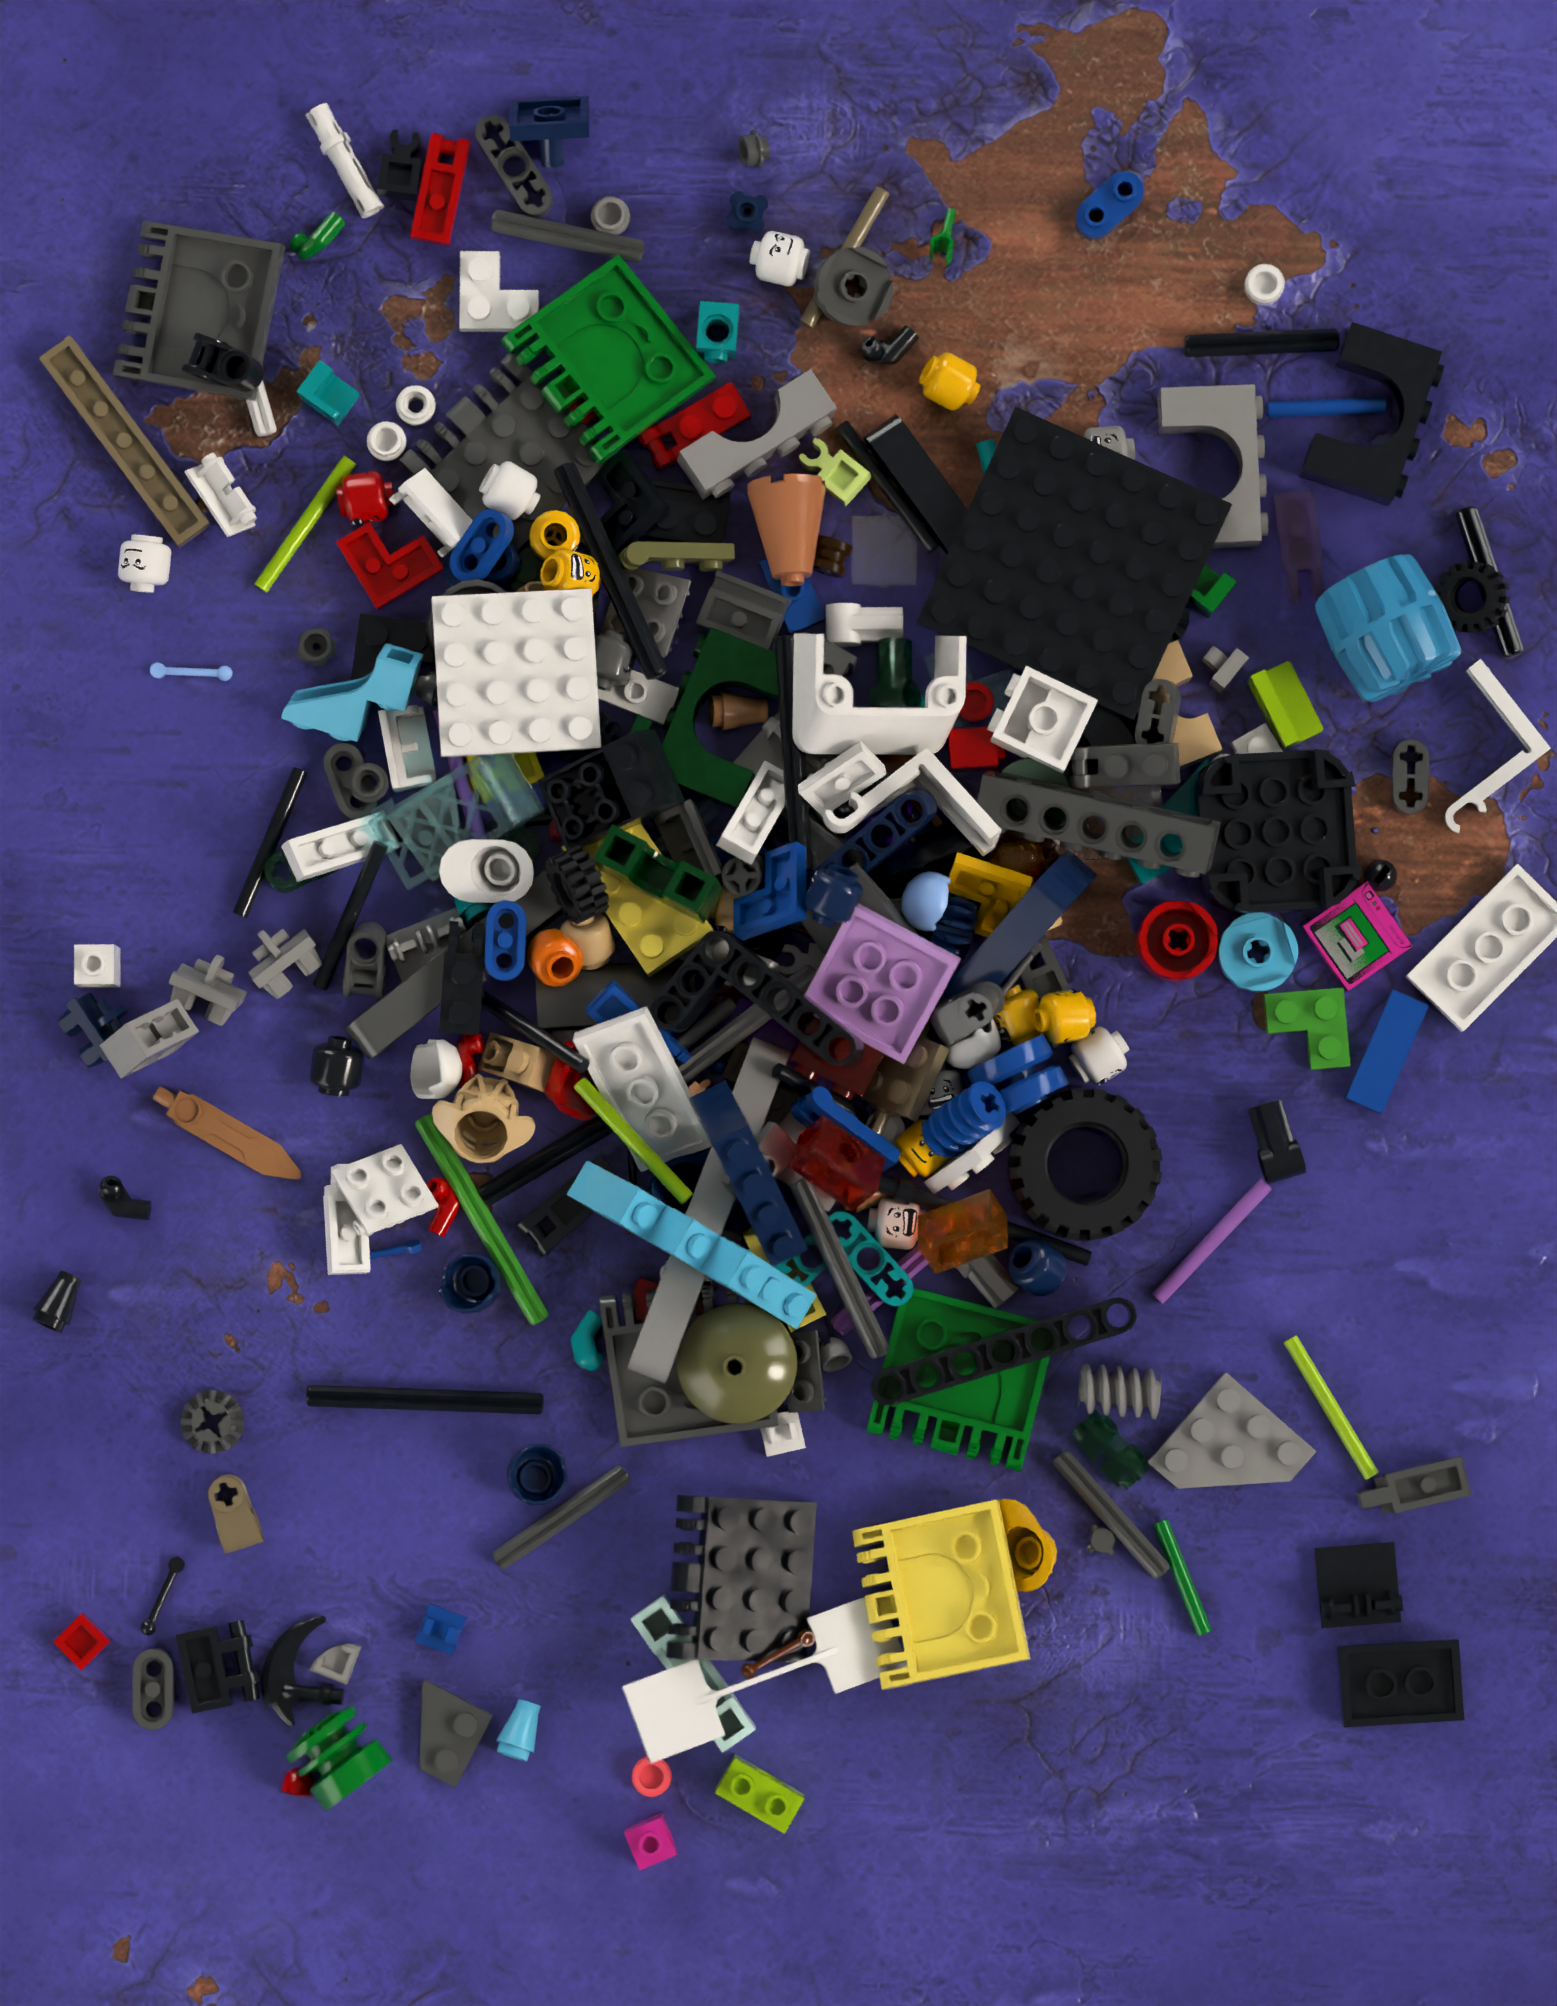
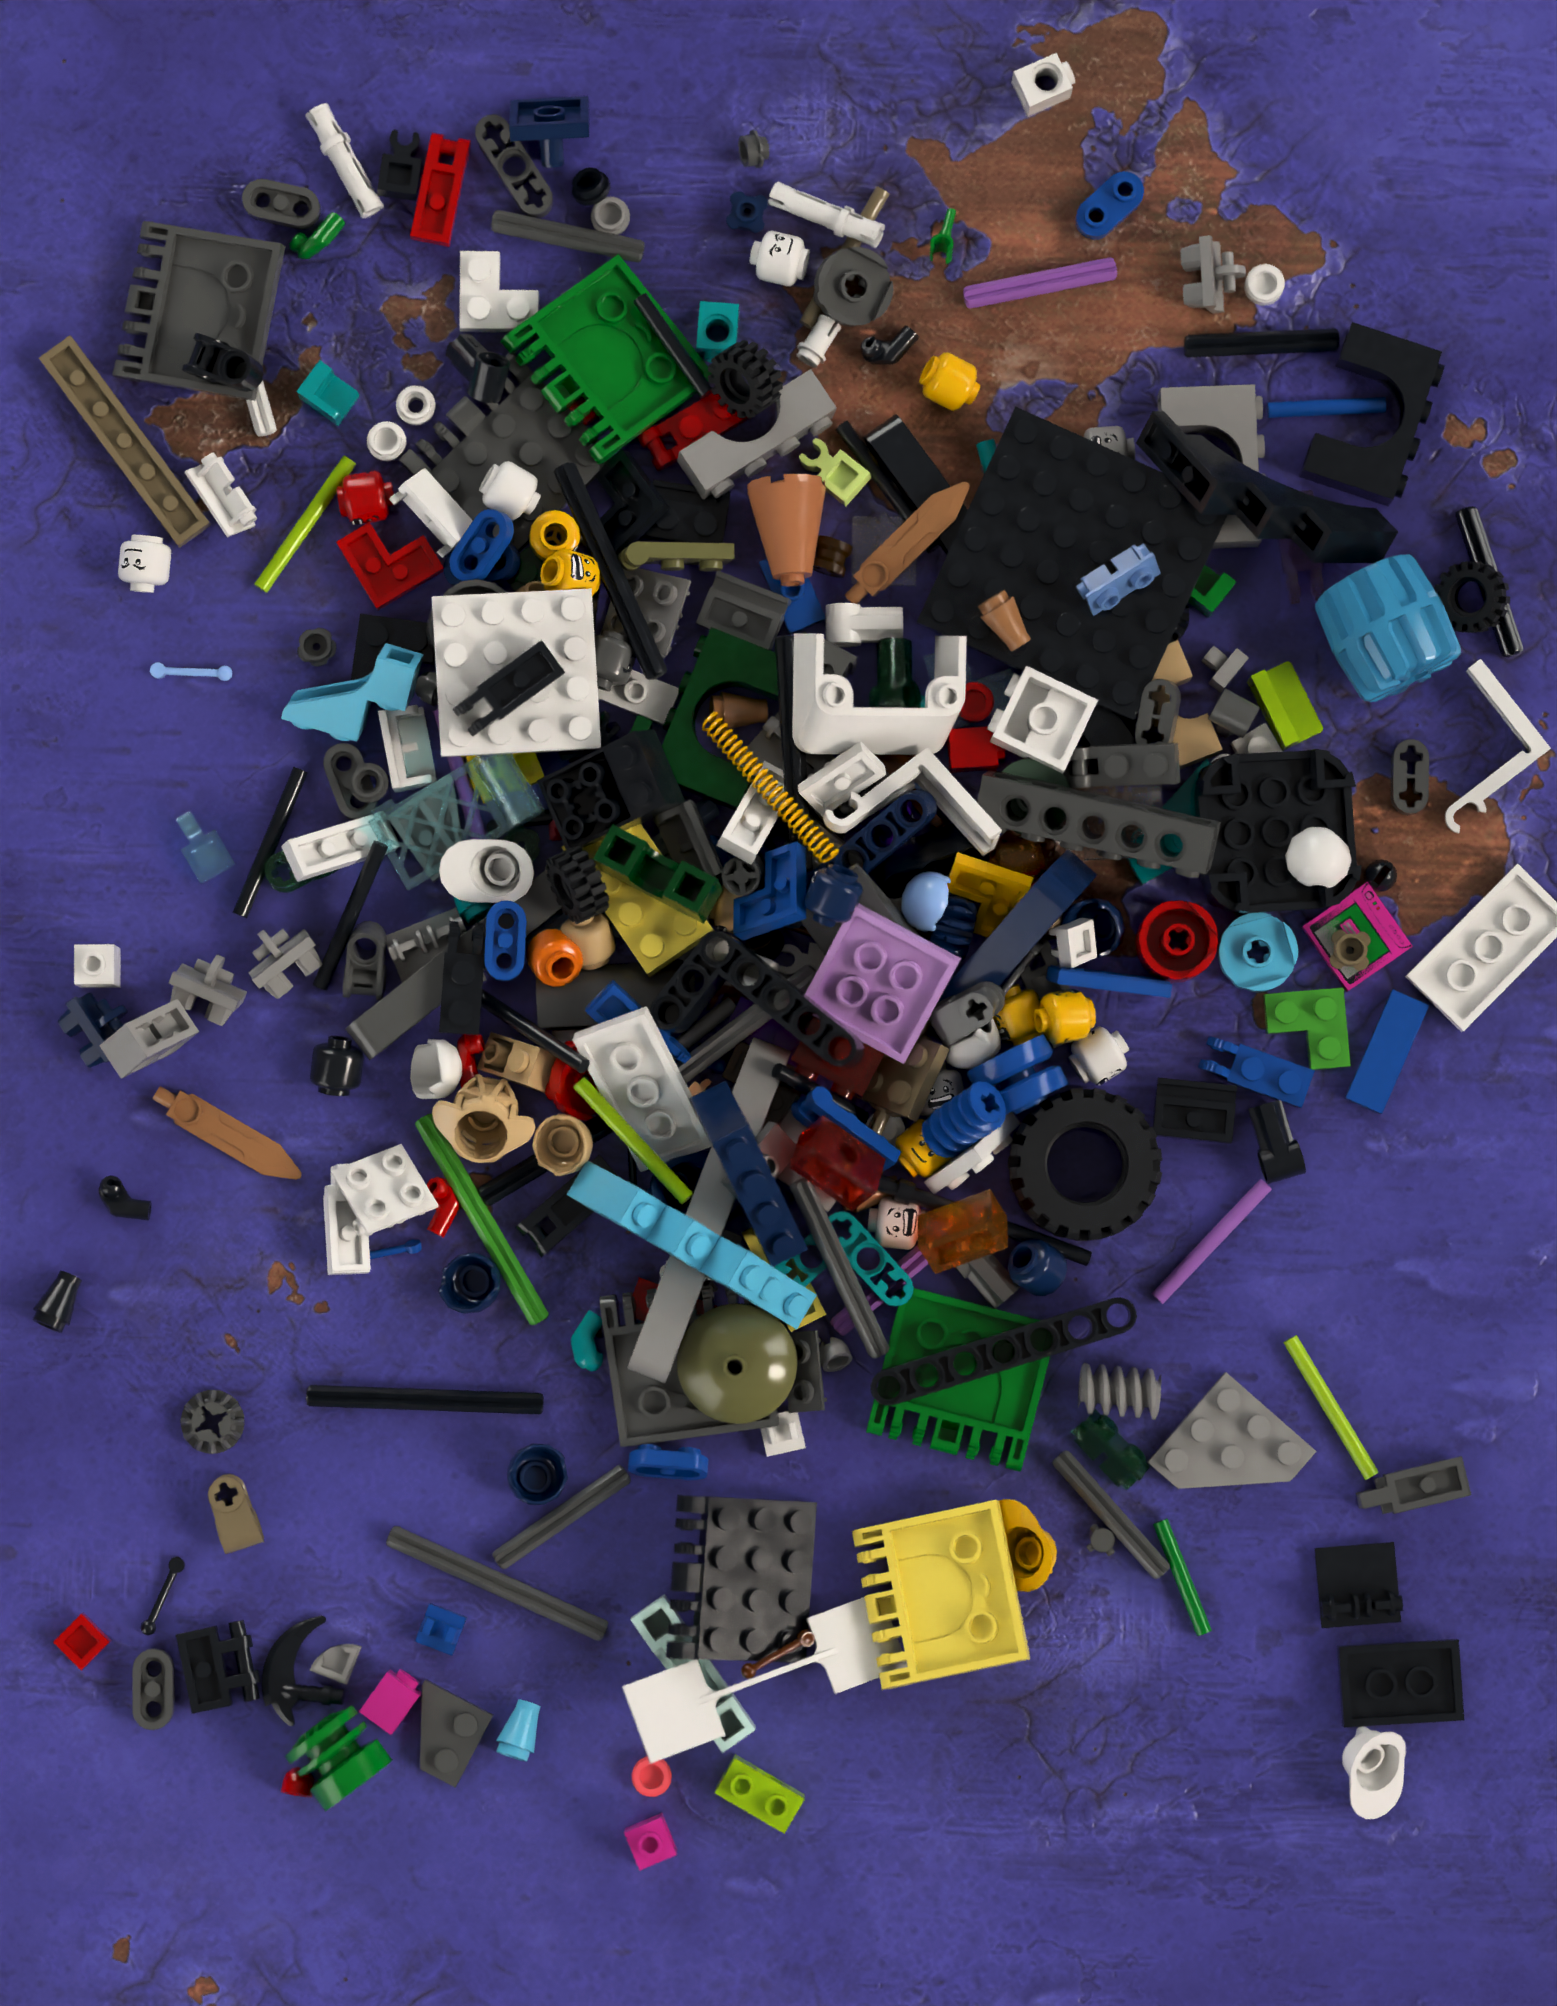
(206, 852): none -> clear light blue plate
(282, 204): none -> dark grey plate
(391, 1700): none -> dark pink brick
(482, 368): none -> black piece
(497, 1583): none -> dark grey axle
(513, 686): none -> black hinge
(562, 1144): none -> tan hair
(590, 186): none -> black plate
(654, 1462): none -> blue plate
(673, 345): none -> black bar
(757, 370): none -> black tyre
(773, 784): none -> yellow piece
(818, 341): none -> white pin
(840, 220): none -> white pin
(908, 542): none -> medium nougat piece
(1004, 619): none -> medium nougat cone
(1032, 97): none -> white brick
(1040, 282): none -> medium lavender axle
(1074, 942): none -> white tile
(1104, 590): none -> medium blue hinge
(1107, 923): none -> dark blue hair
(1109, 981): none -> blue tile
(1194, 1110): none -> black plate
(1207, 258): none -> light grey hips
(1232, 714): none -> dark grey piece
(1261, 1072): none -> blue hinge
(1269, 509): none -> black arch
(1318, 857): none -> white hair
(1358, 942): none -> dark tan plate
(1375, 1771): none -> white piece

